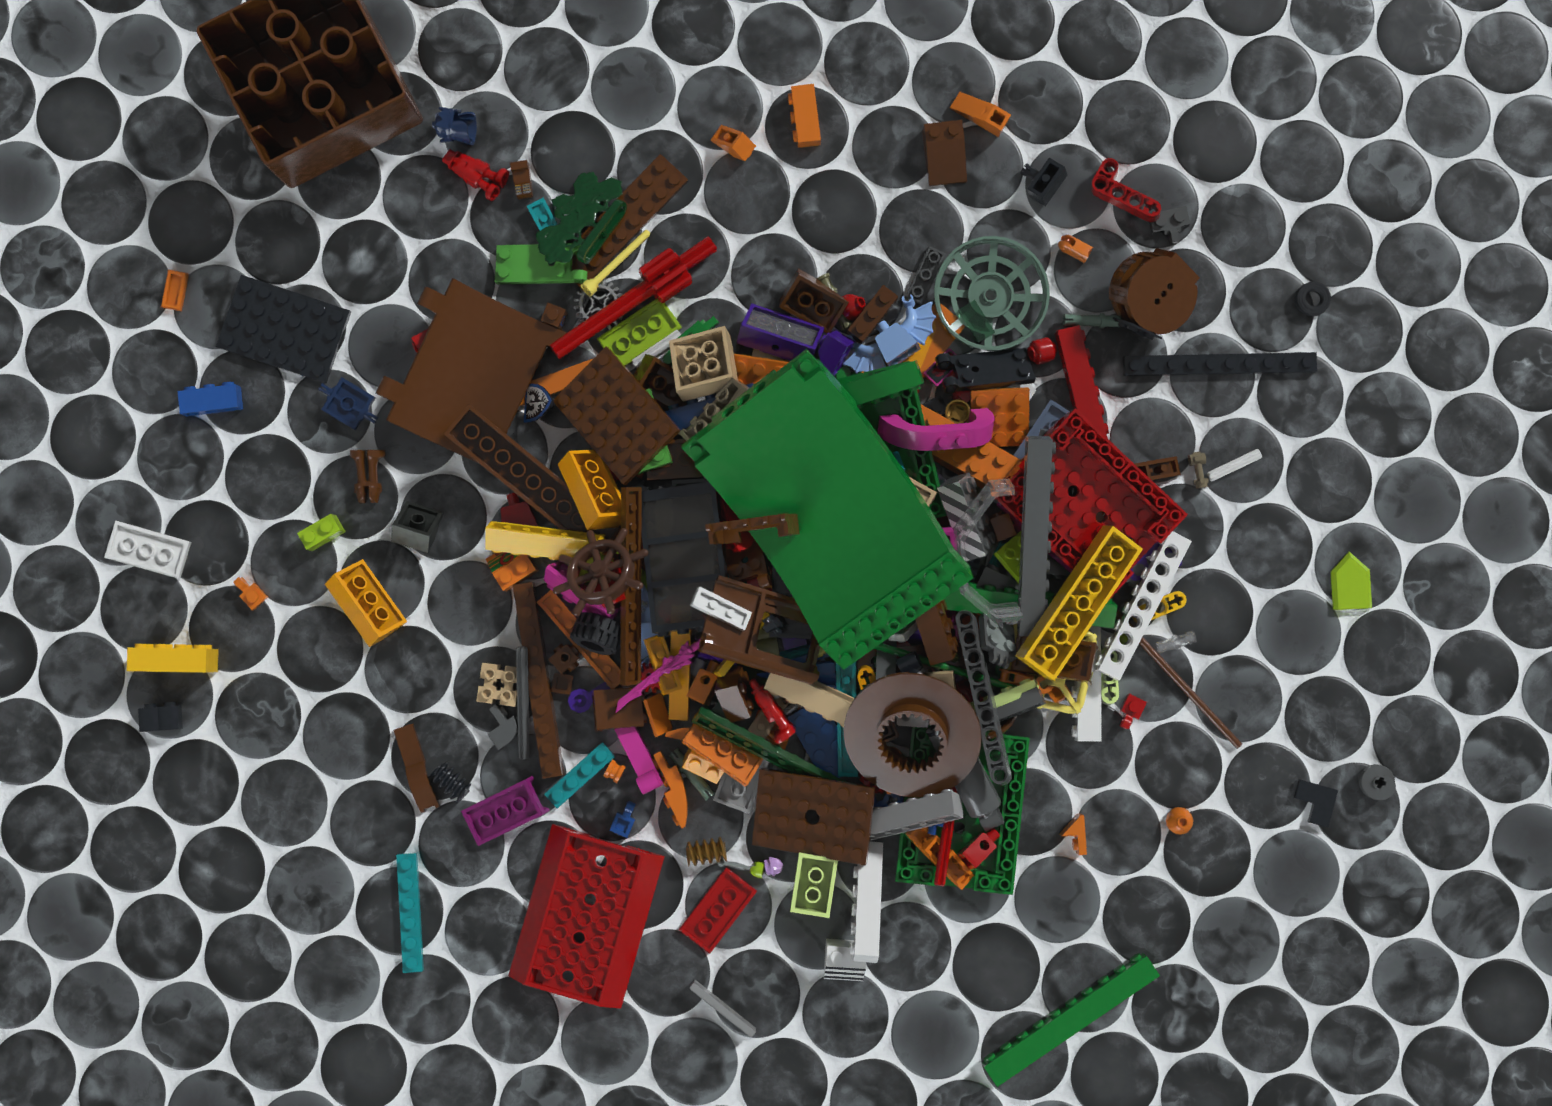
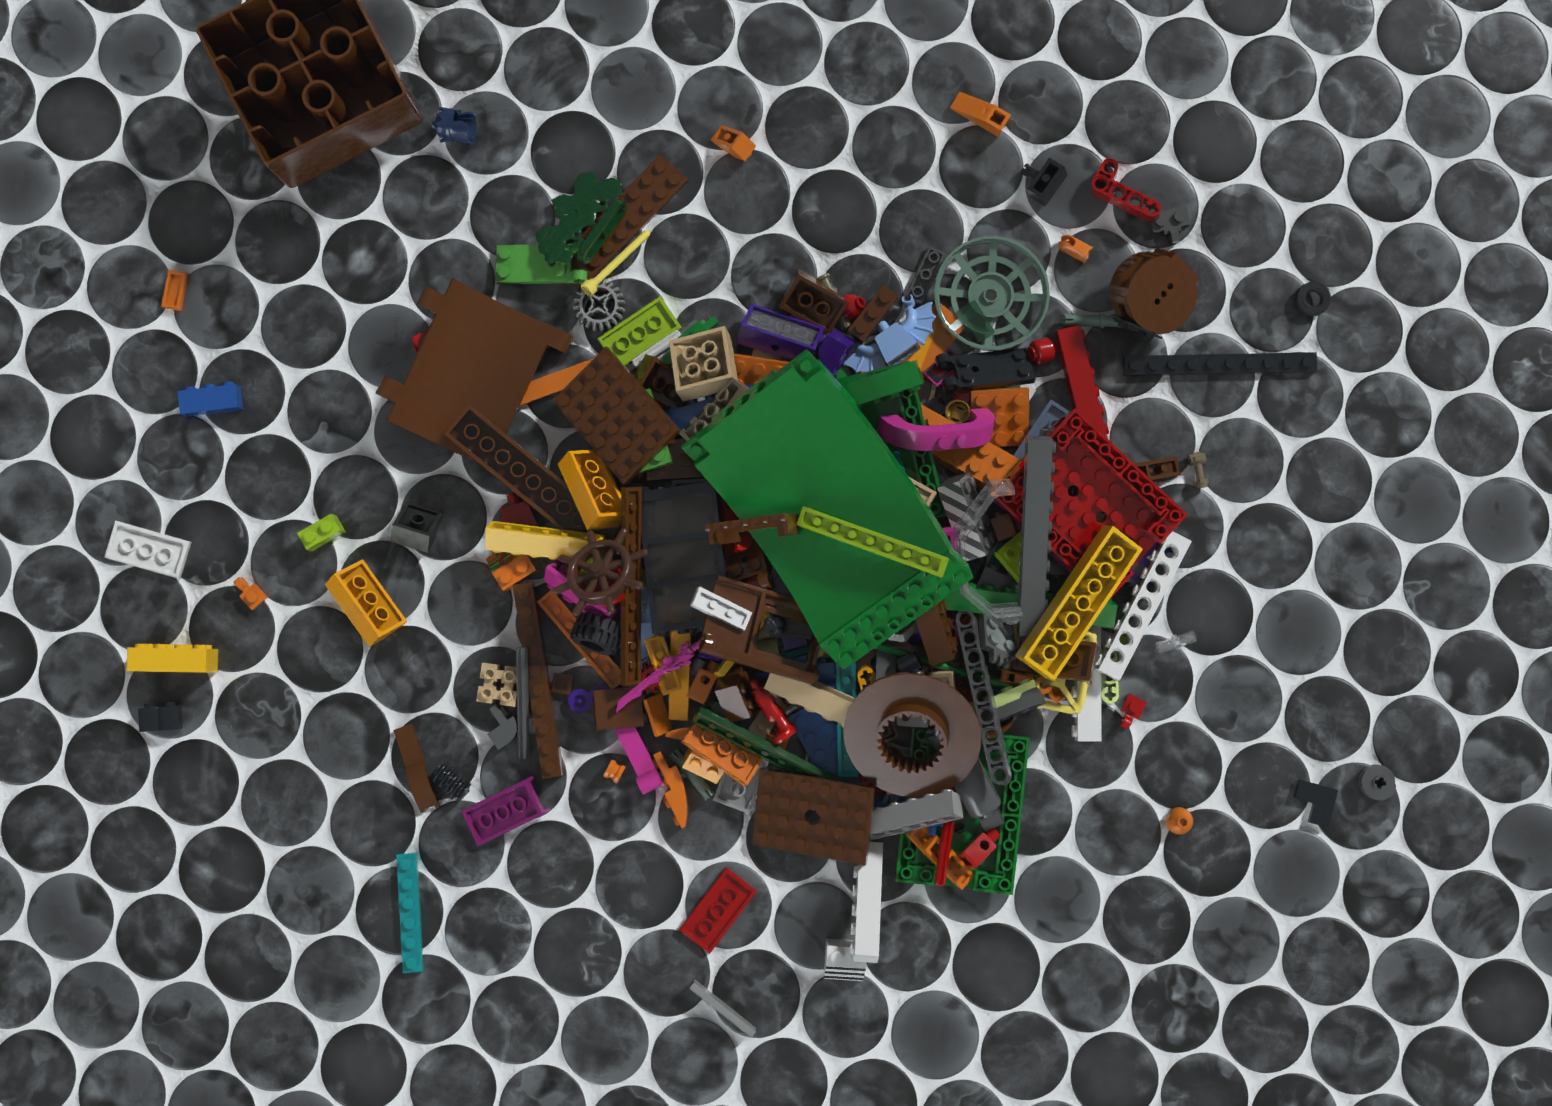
(283, 329): black plate -> none
(348, 403): dark blue plate -> none
(372, 484): reddish brown piece -> none
(473, 172): red piece -> none
(522, 179): reddish brown leg -> none
(537, 403): shield -> none
(541, 214): teal plate -> none
(554, 316): reddish brown brick -> none
(558, 658): reddish brown brick -> none
(580, 775): teal plate -> none
(610, 925): red slope -> none
(623, 822): blue plate -> none
(661, 277): red axle -> none
(706, 851): pearl gold piece -> none
(756, 868): hinge -> none
(773, 866): lavender plate -> none
(804, 115): orange brick -> none
(813, 885): yellowish green brick -> none
(873, 541): none -> lime plate
(945, 152): reddish brown slope -> none
(1070, 1019): green brick -> none
(1076, 828): orange slope -> none
(1174, 606): yellow beam -> none
(1186, 689): reddish brown piece -> none
(1234, 465): white axle -> none
(1350, 584): lime tile -> none

